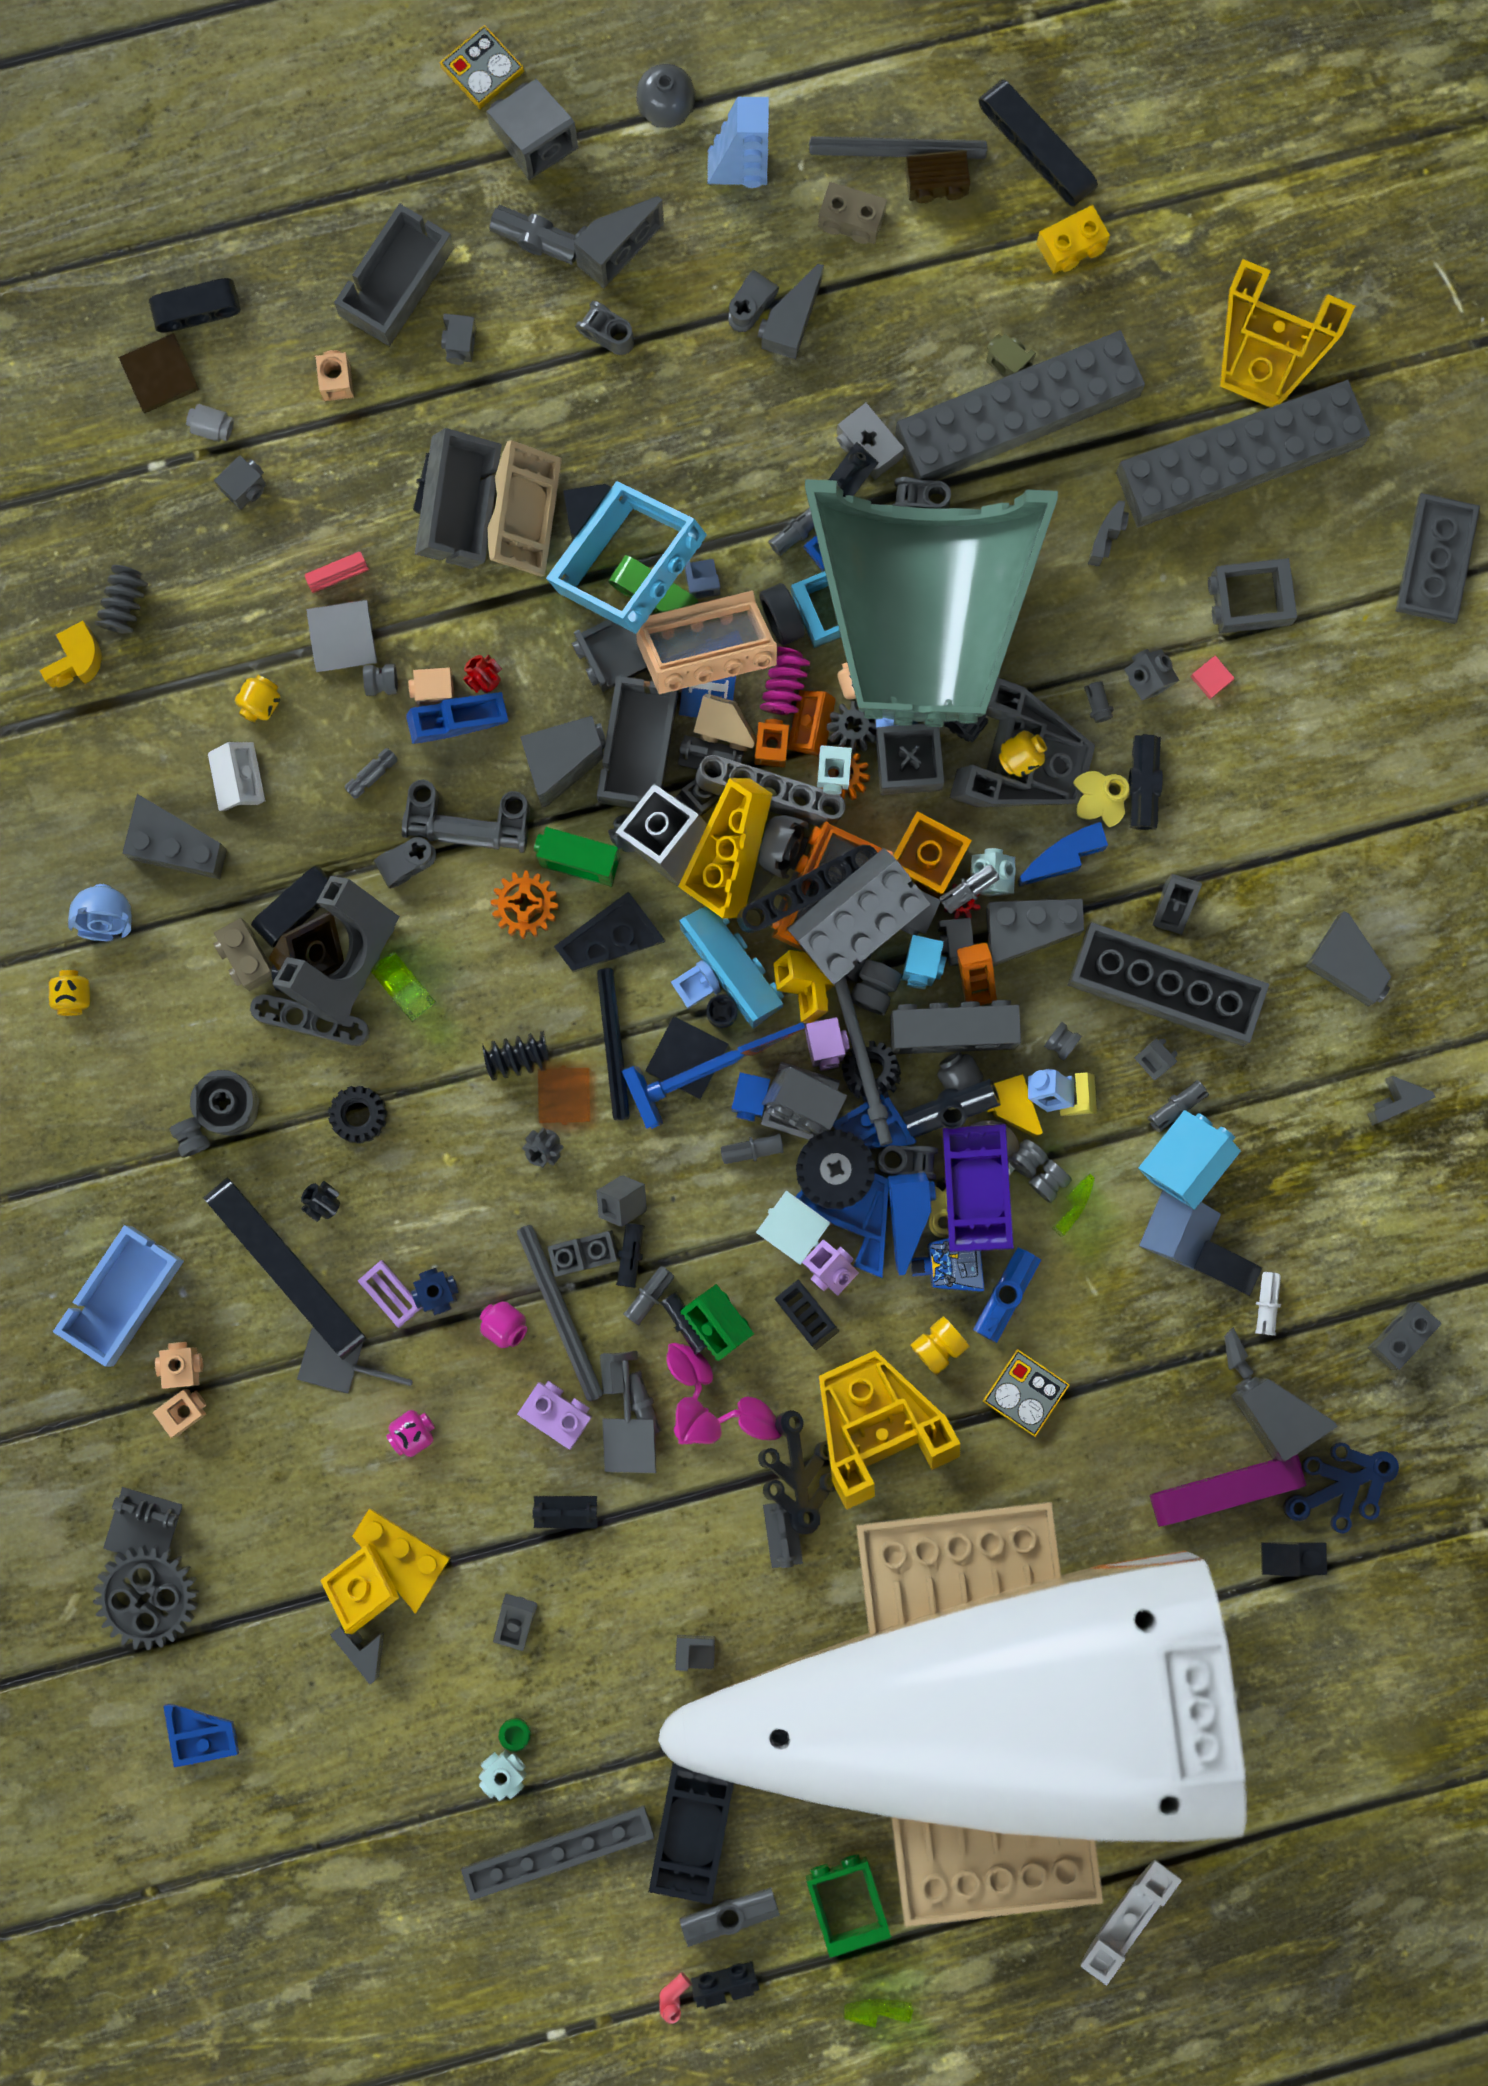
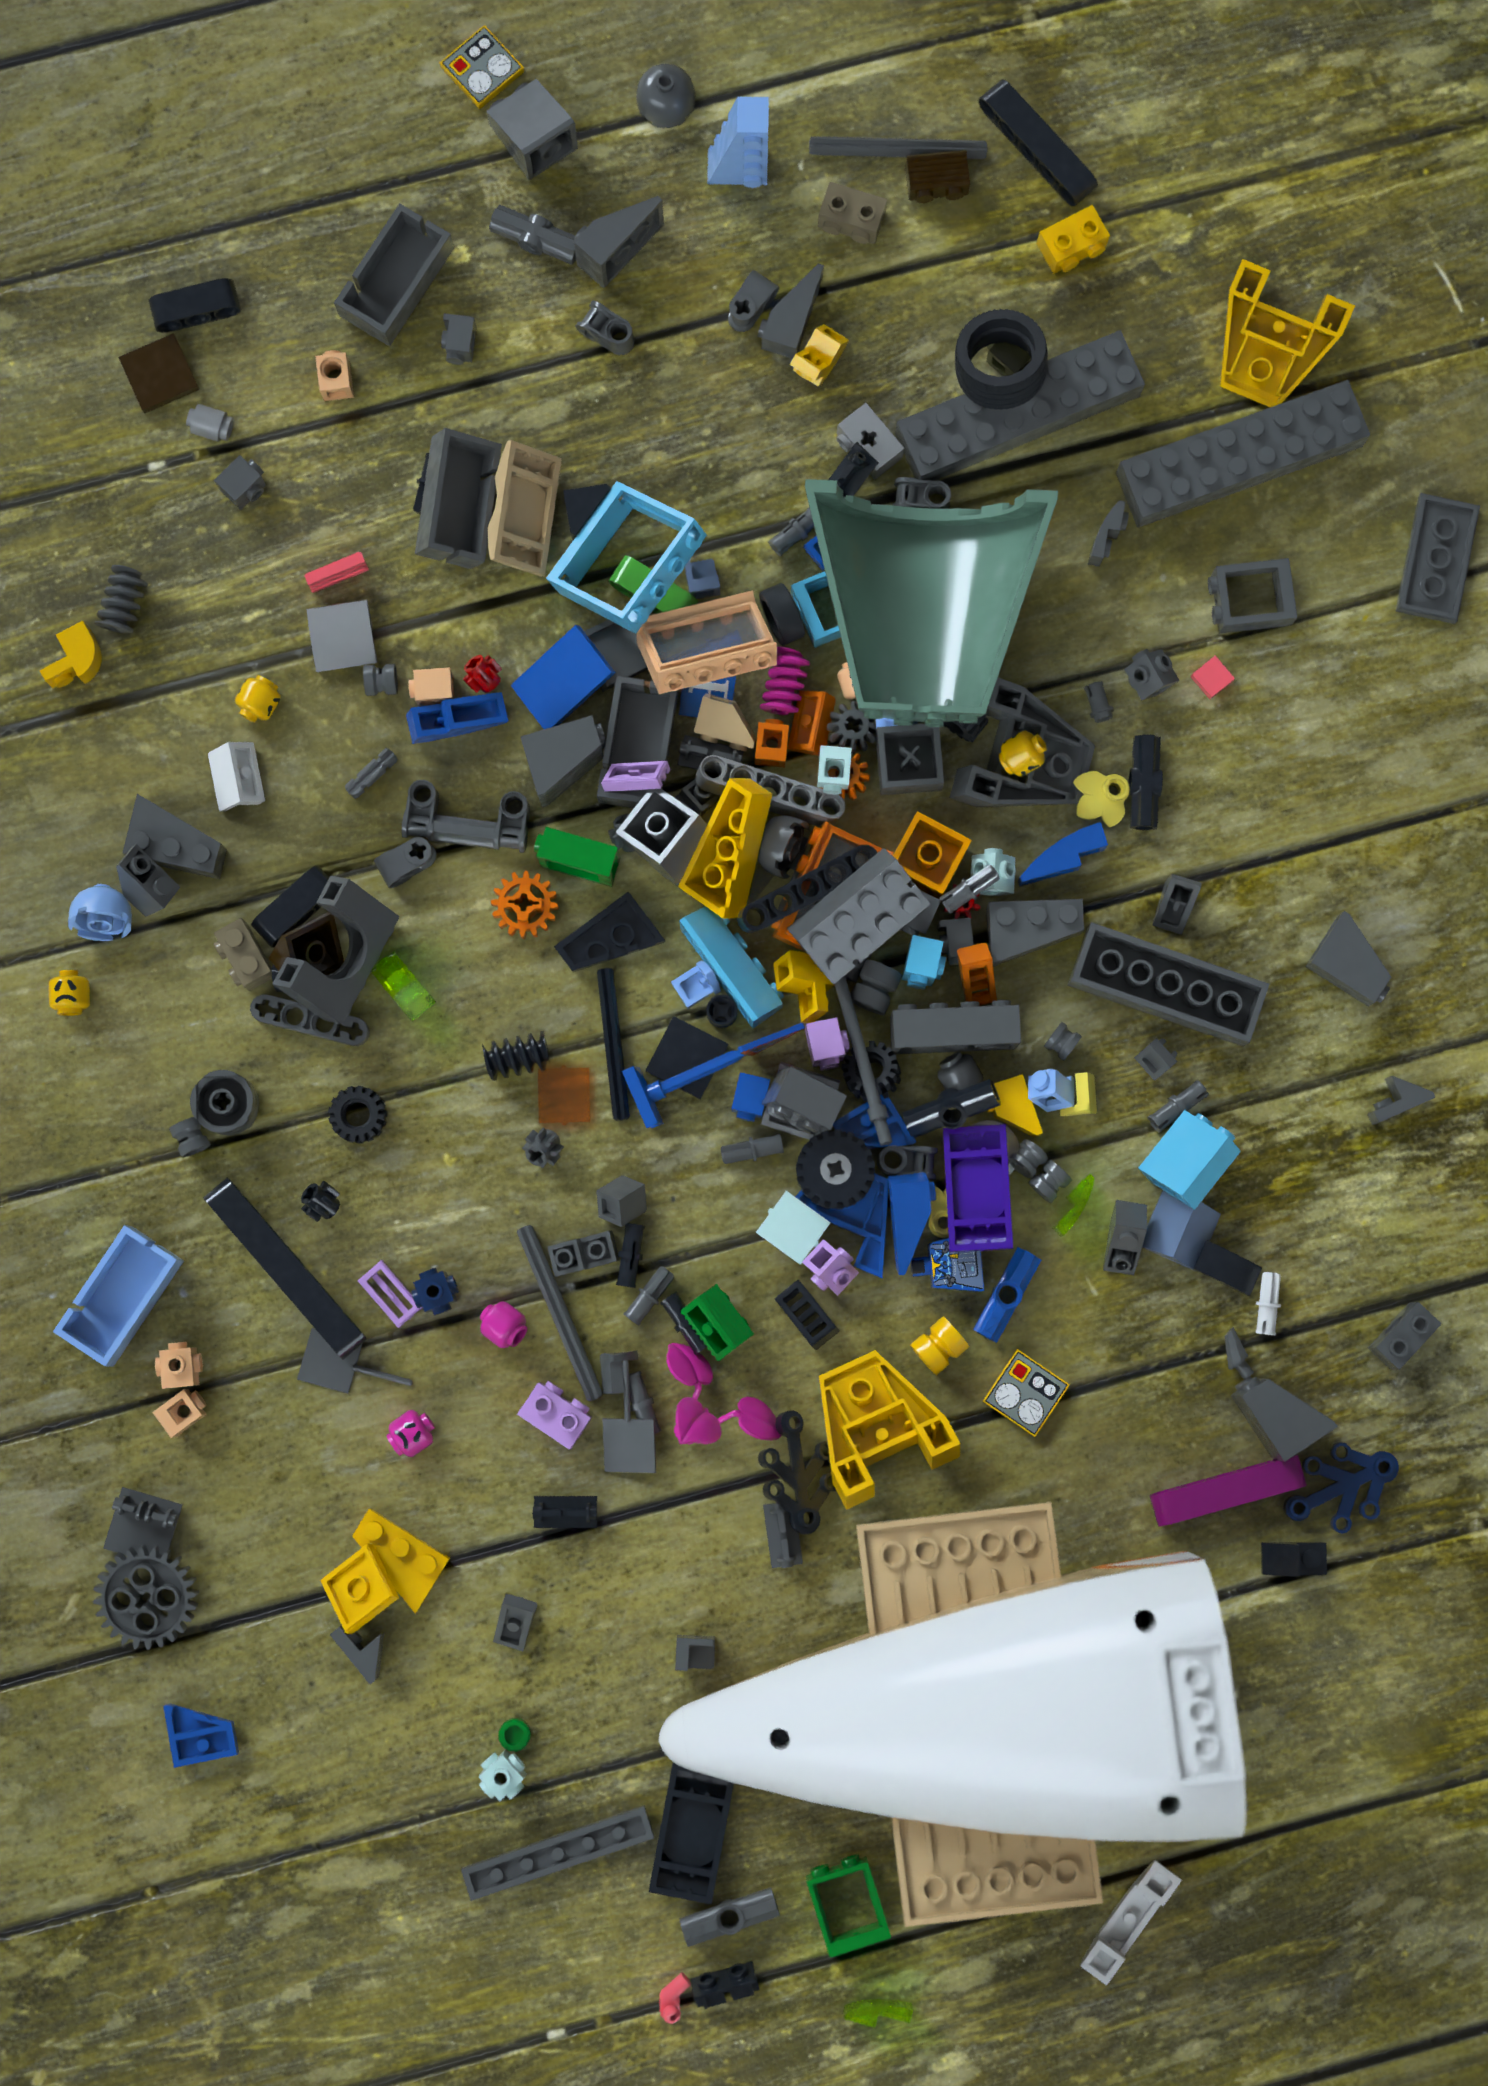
(145, 882): none -> dark grey slope
(563, 678): none -> blue tile
(635, 776): none -> lavender tile
(819, 355): none -> yellow brick
(995, 328): none -> black tyre
(1125, 1237): none -> dark grey slope

